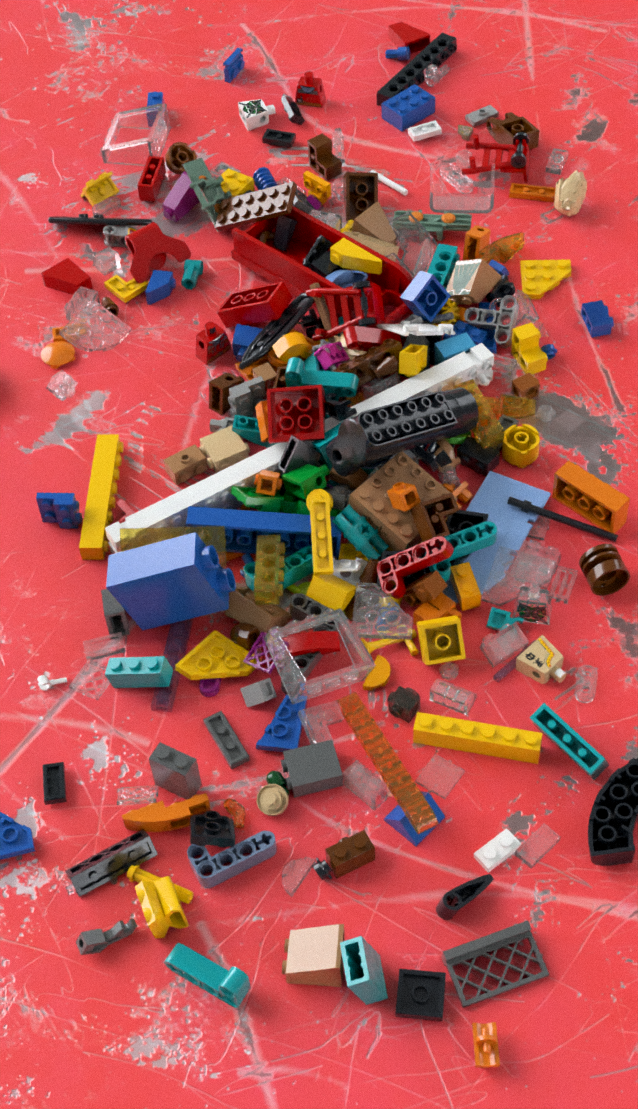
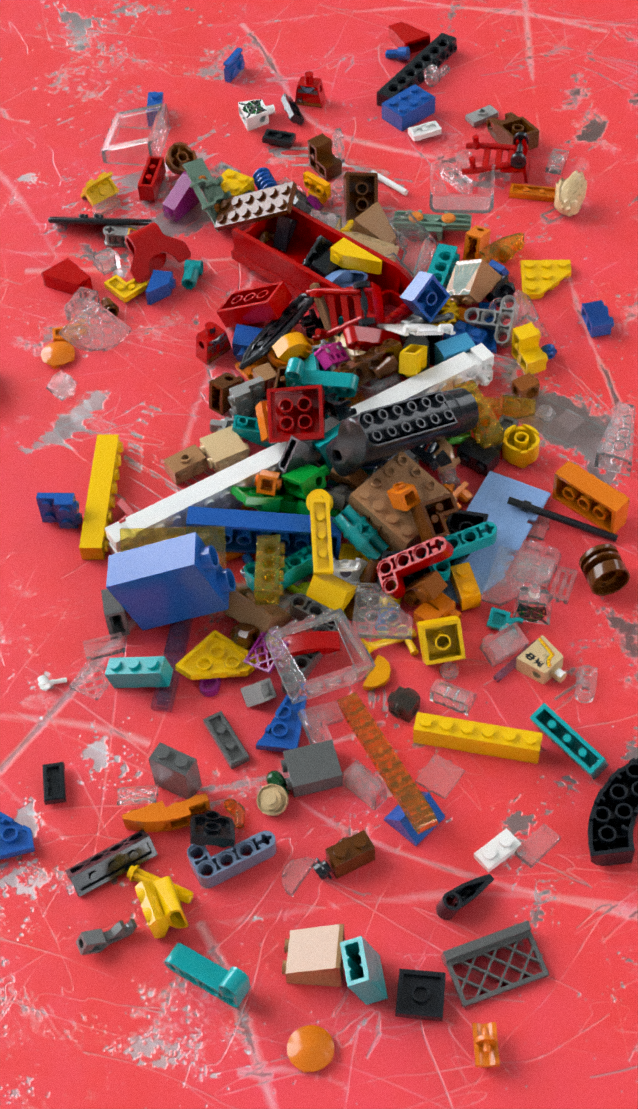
(310, 1048): none -> orange dish
(465, 131): dark tan tile -> none
(616, 445): none -> clear wedge

